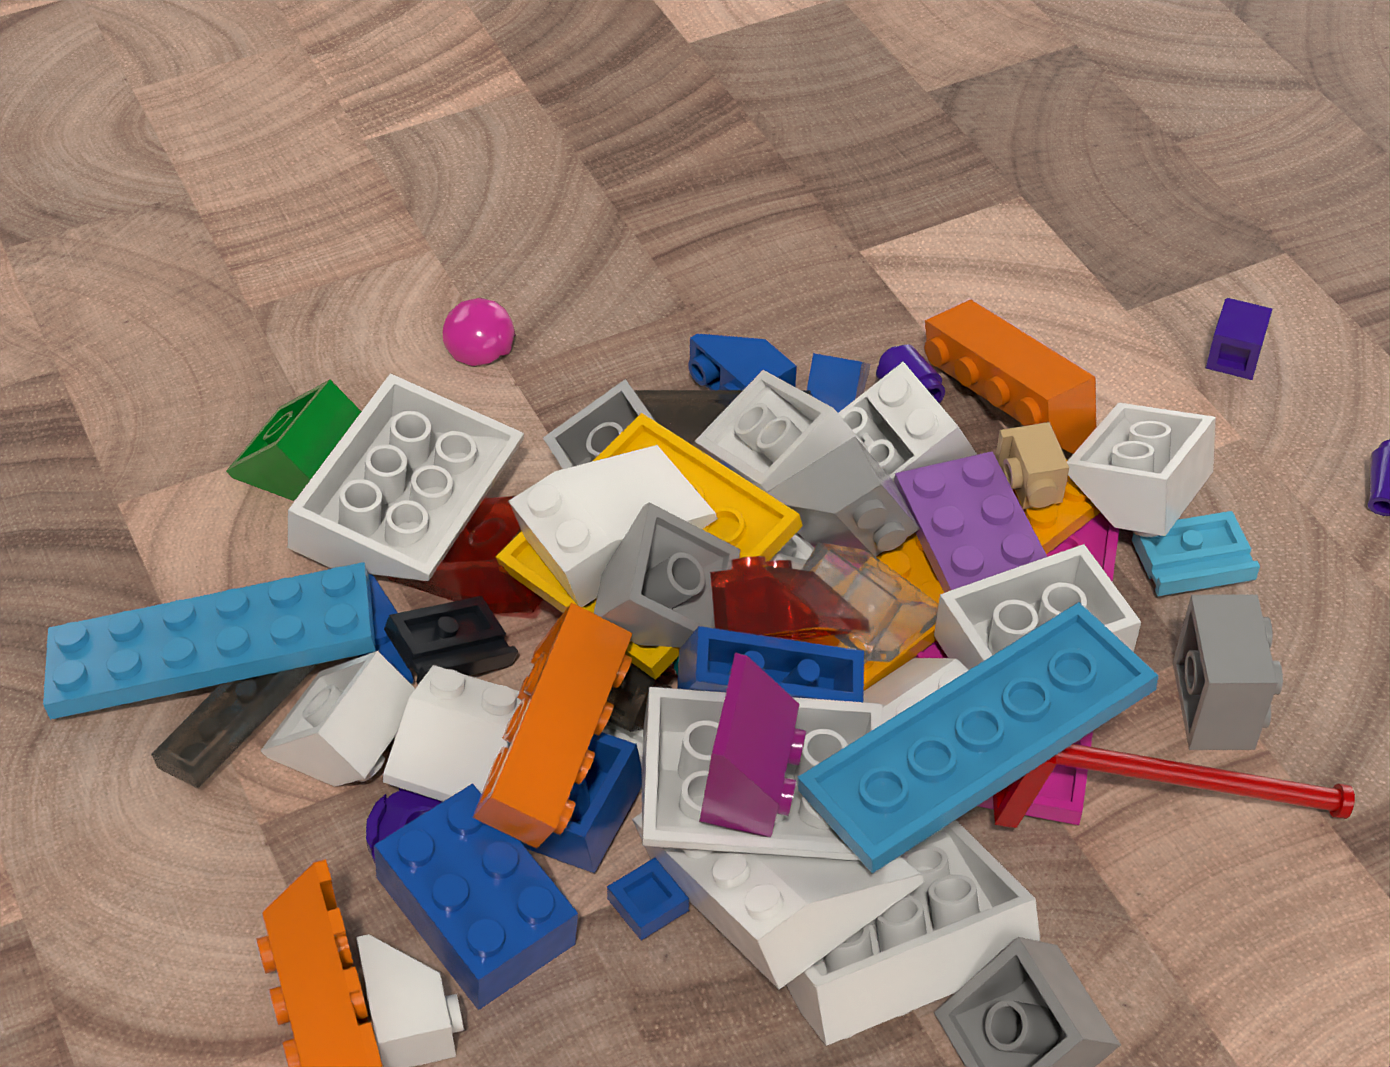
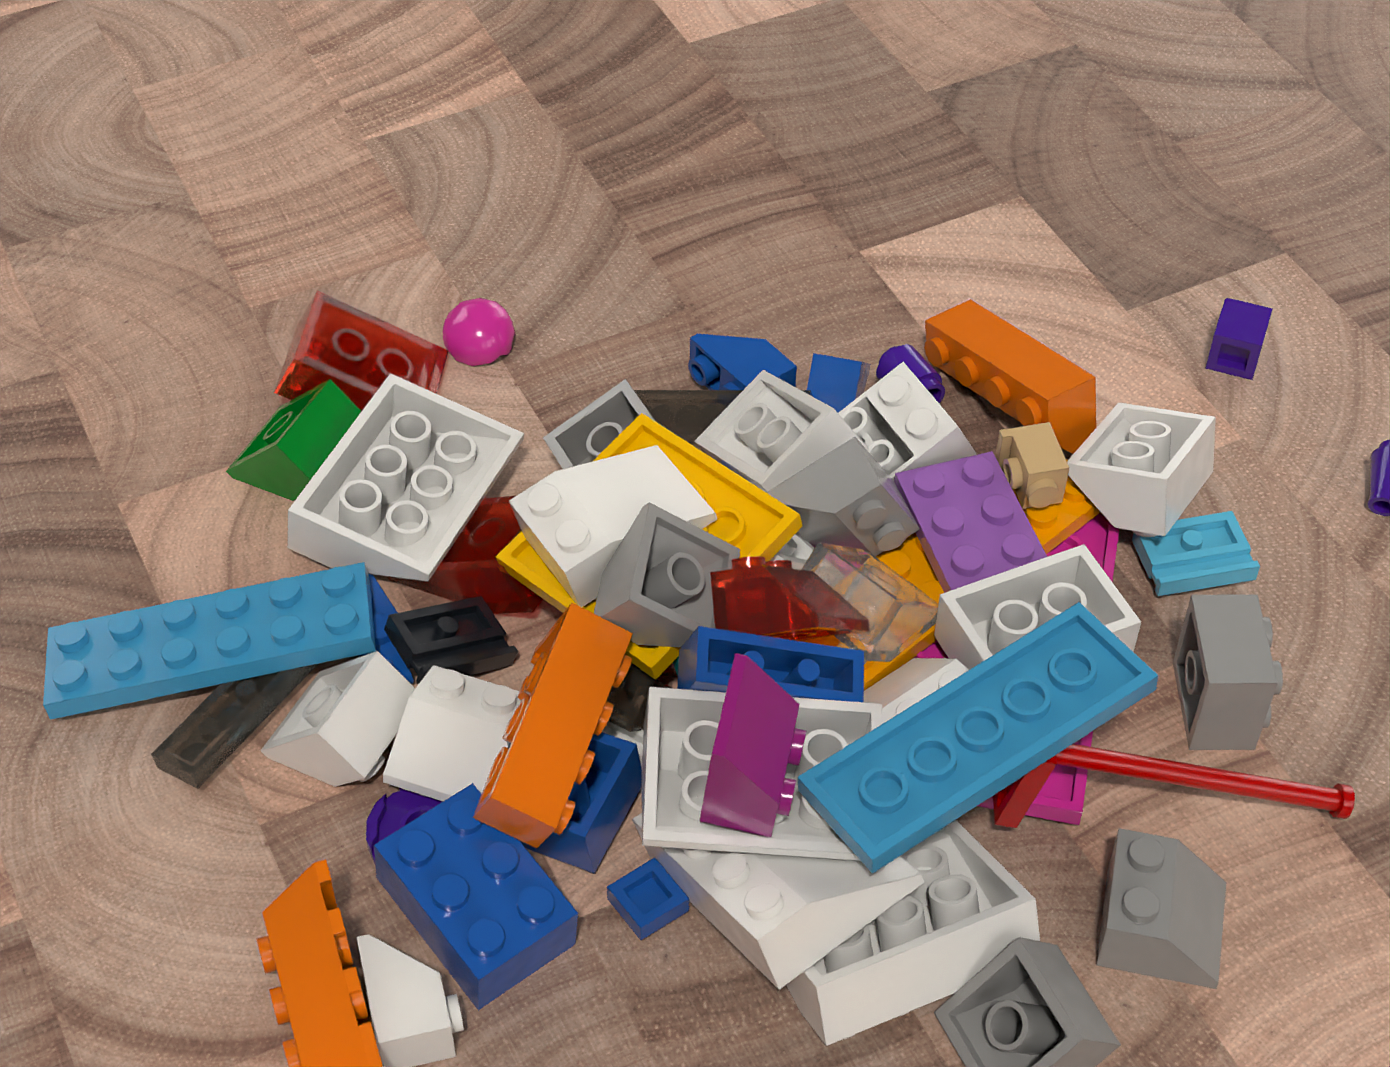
(355, 353): none -> clear red slope
(1161, 911): none -> light grey slope

